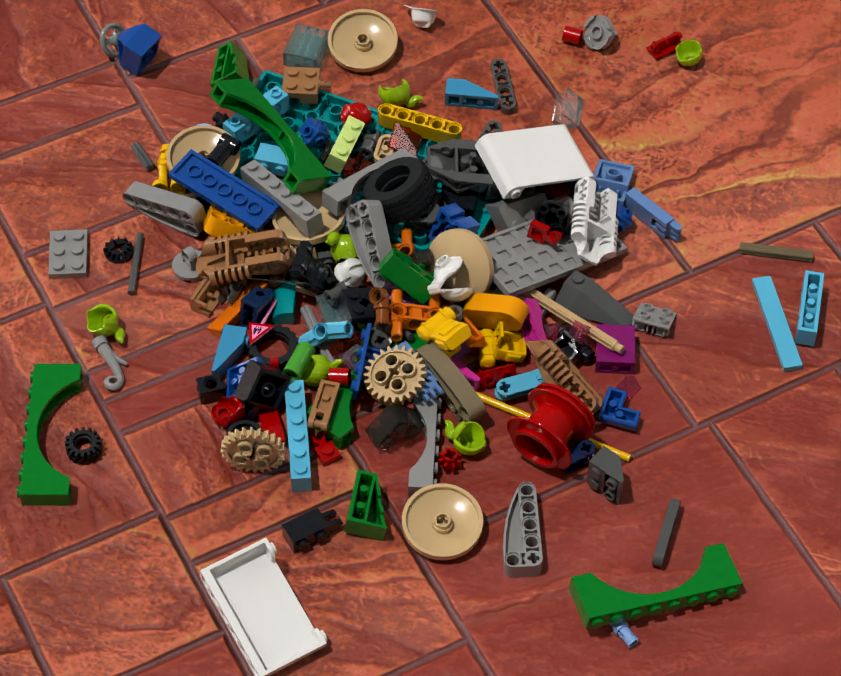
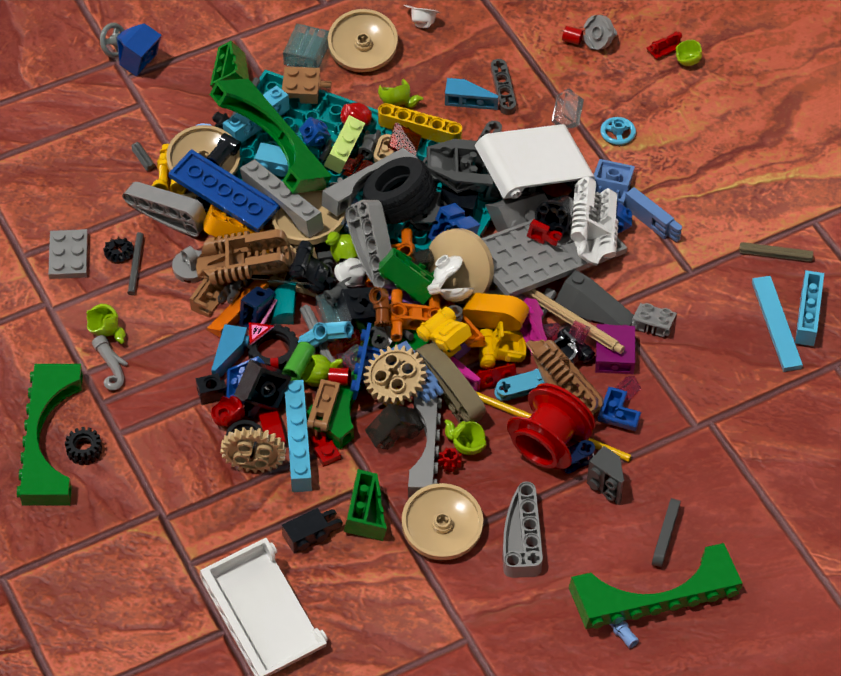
(618, 126): none -> medium azure piece

